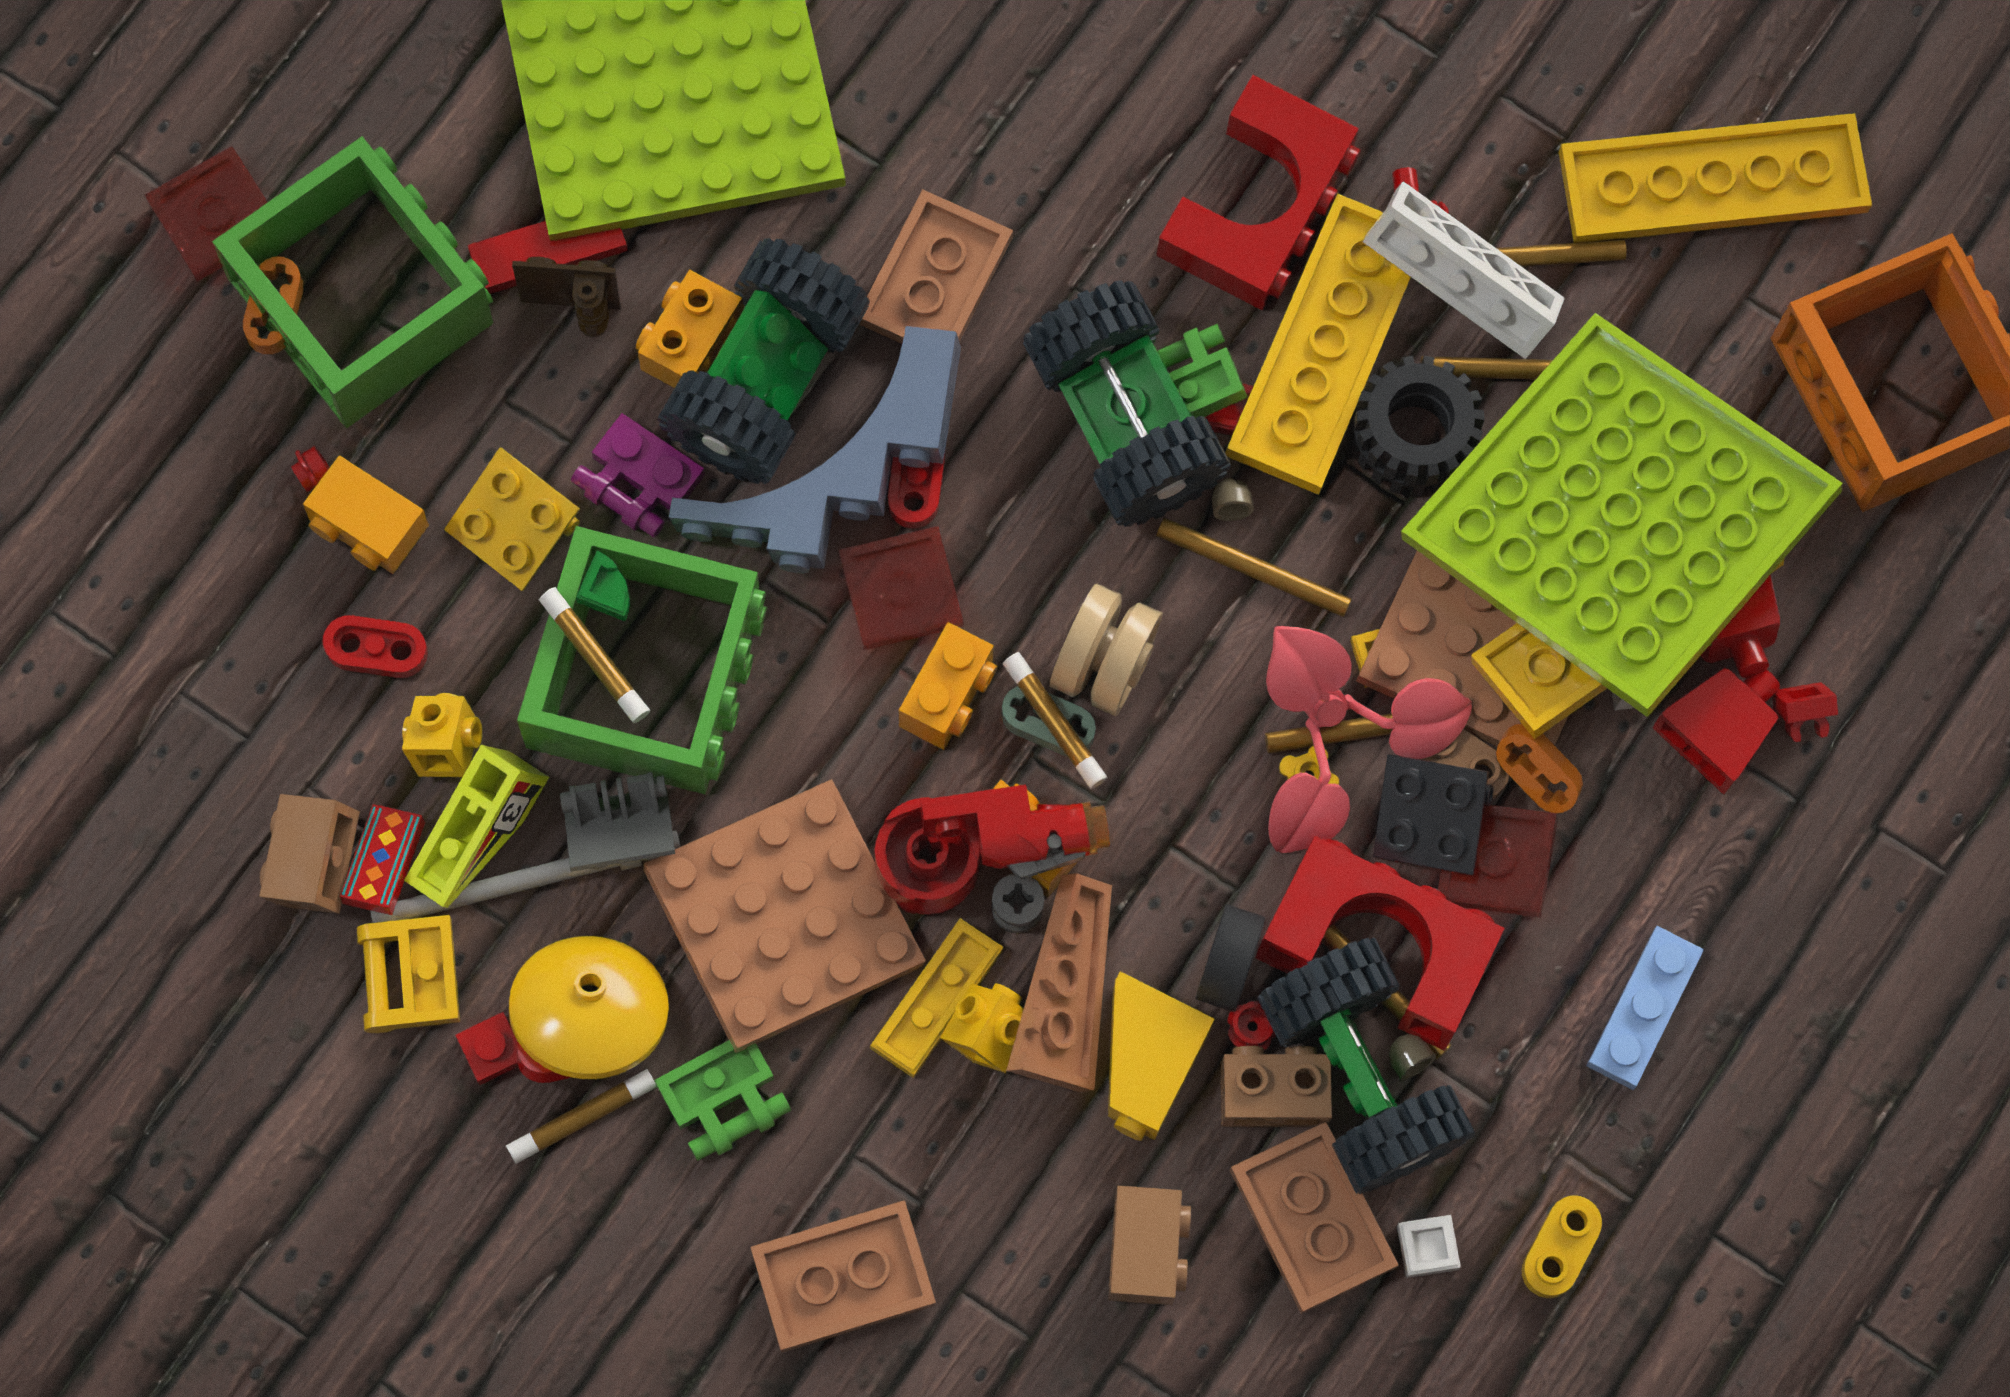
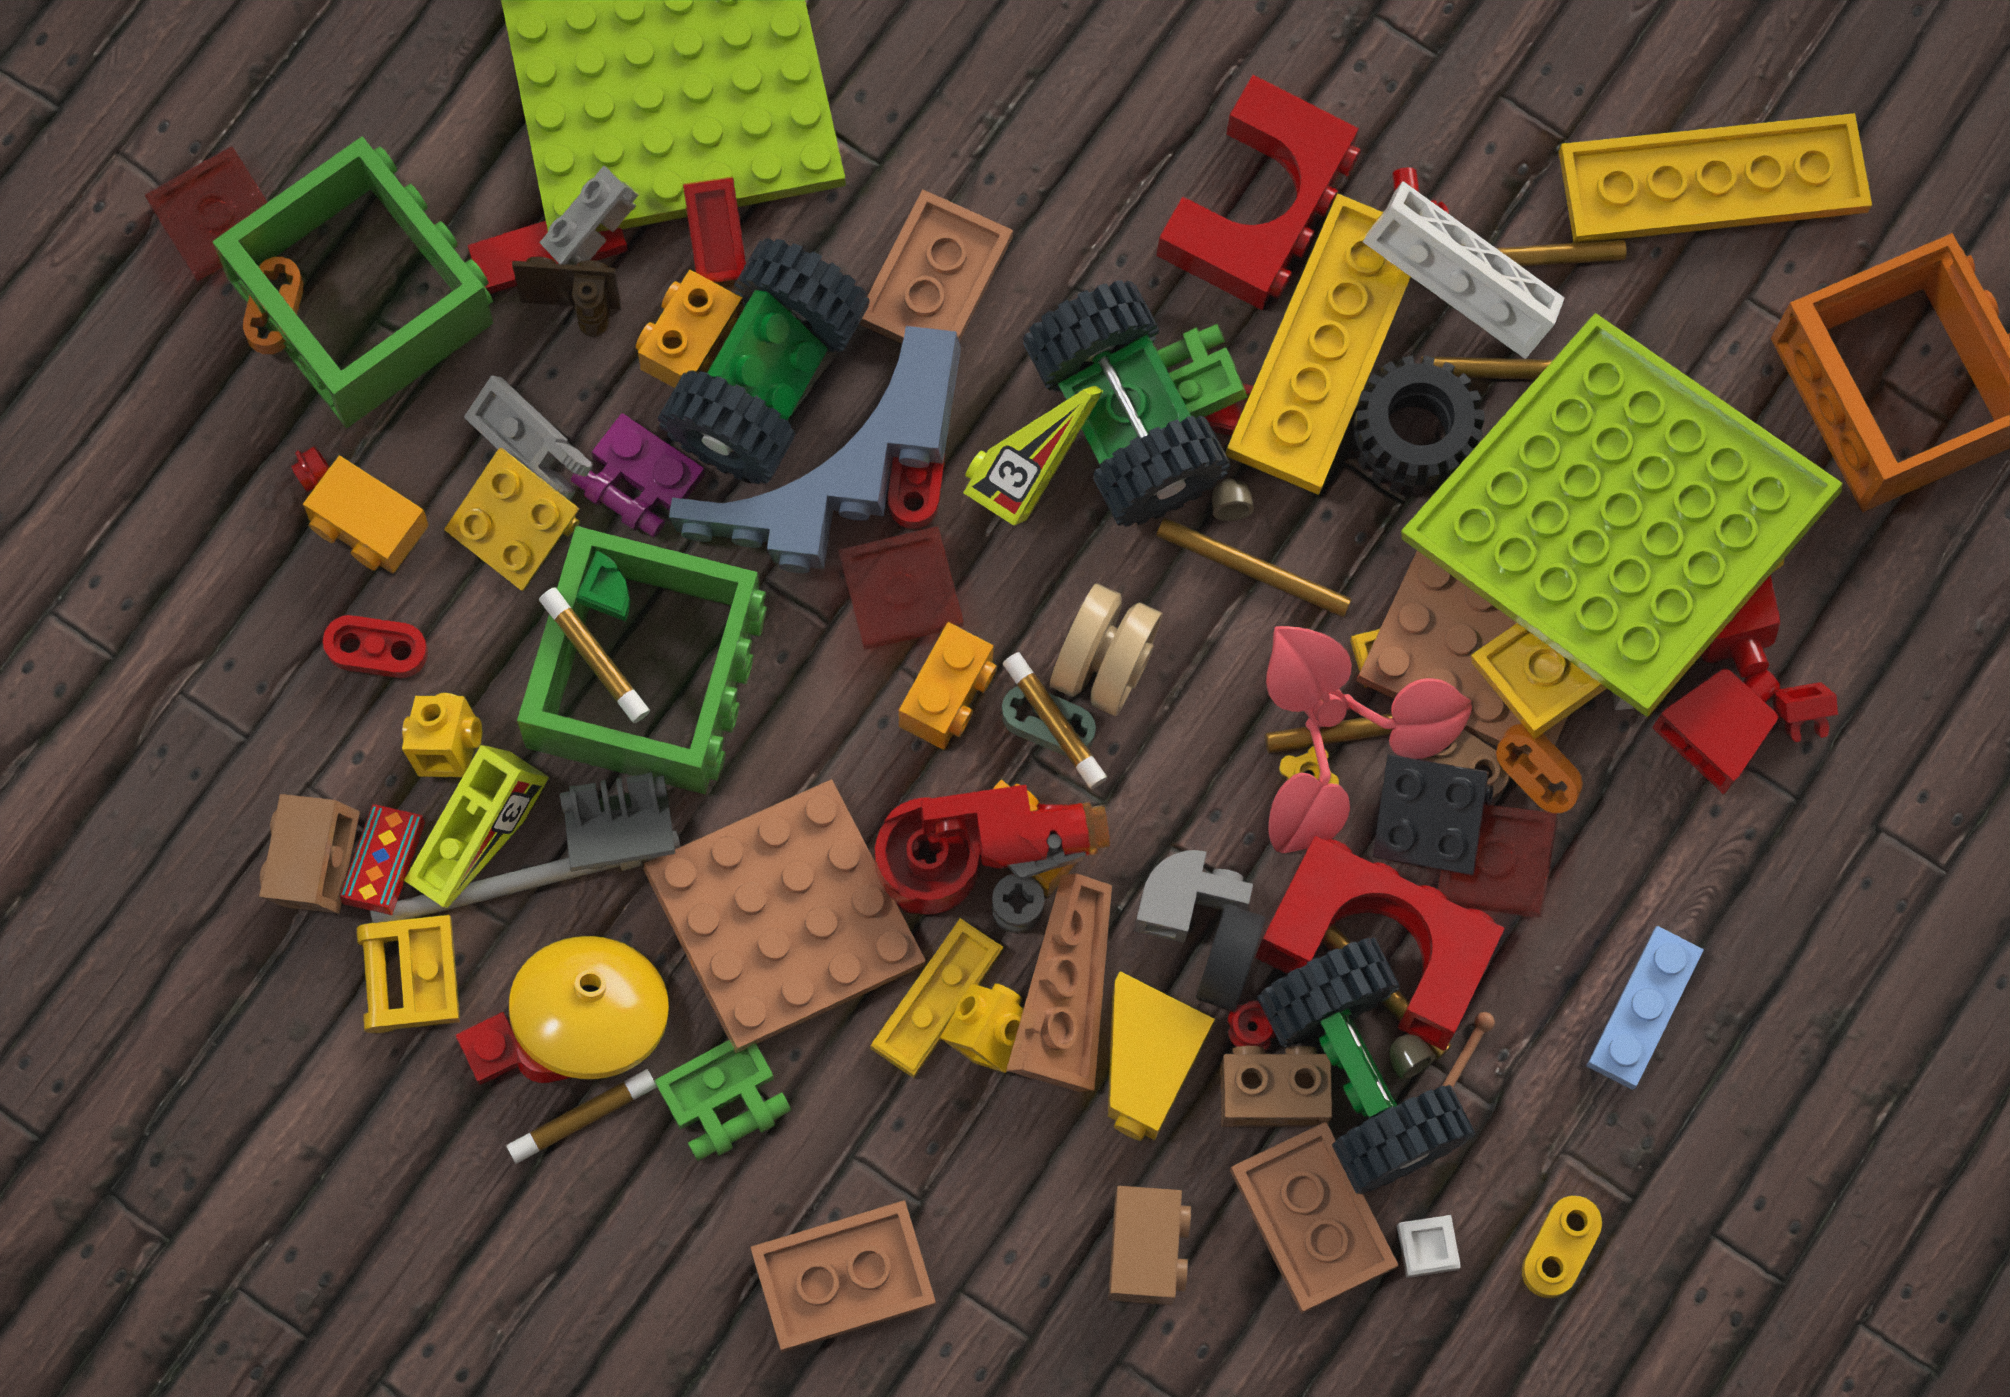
(525, 434): none -> light grey hinge
(601, 201): none -> light grey hinge
(715, 228): none -> red tile
(1021, 466): none -> slope
(1180, 884): none -> light grey brick
(1483, 1023): none -> nougat hinge

